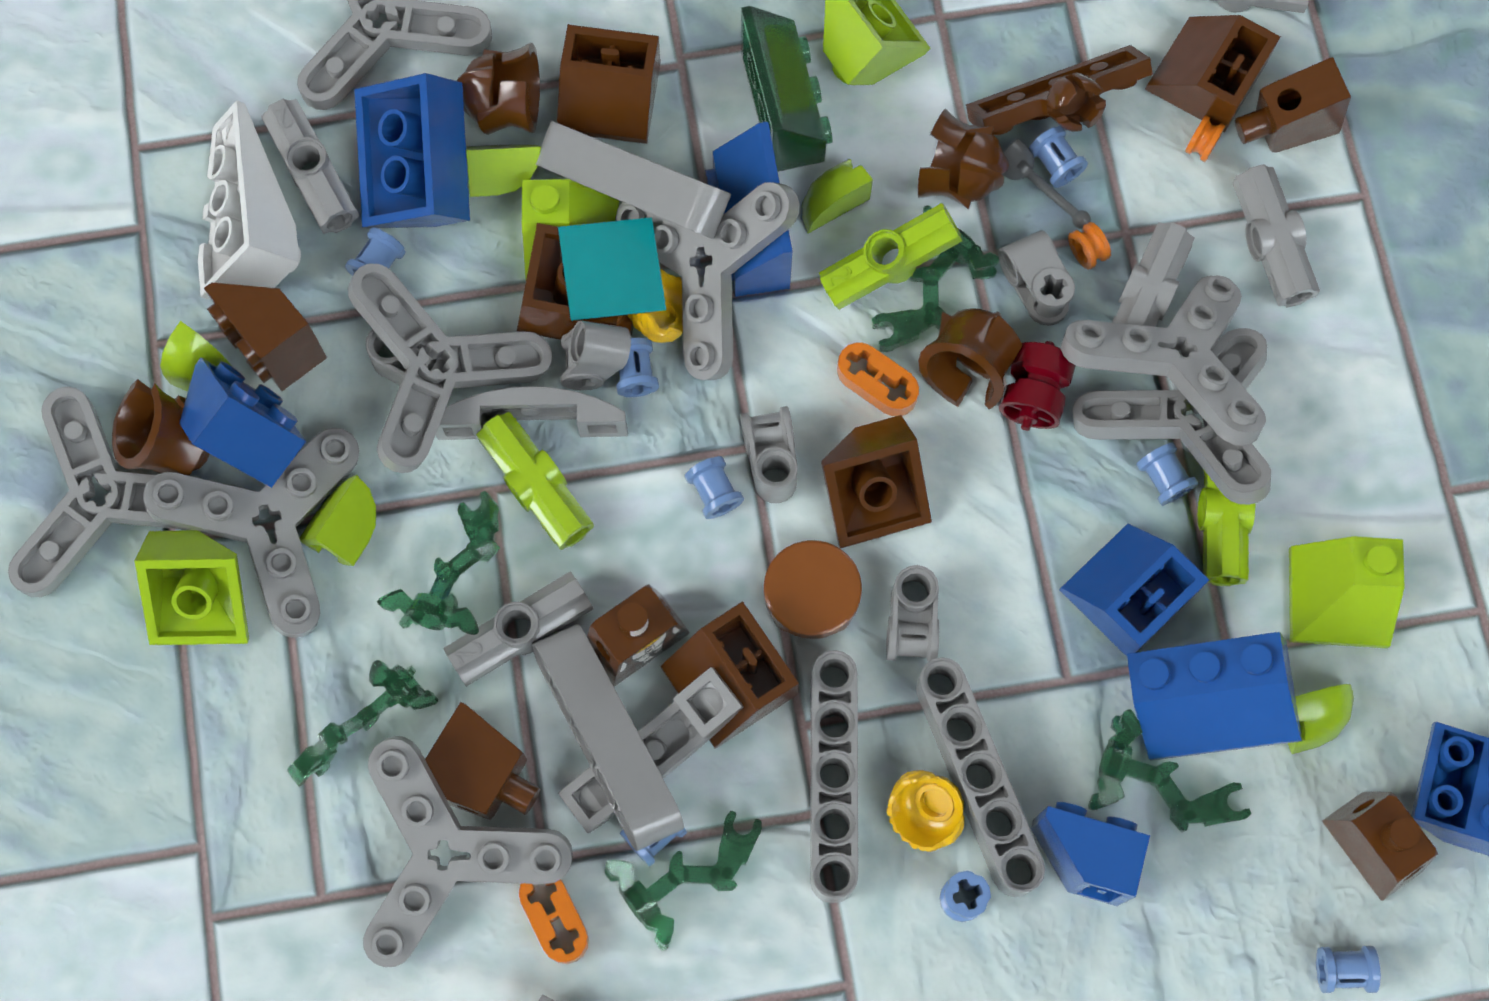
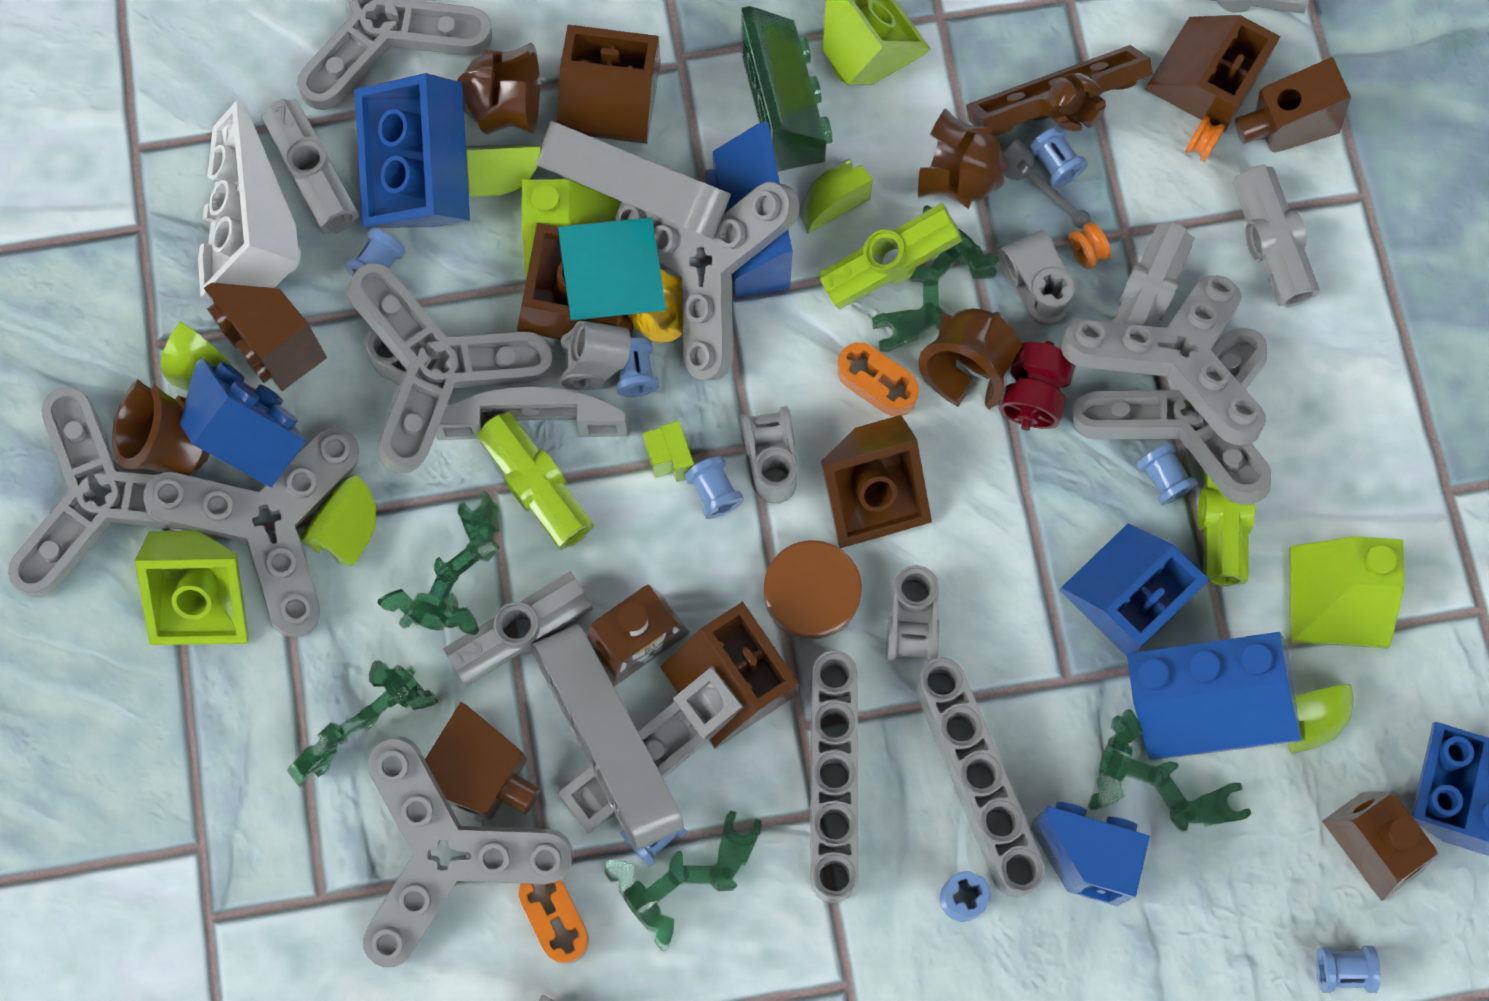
(668, 451): none -> lime piece
(926, 810): yellow hair -> none

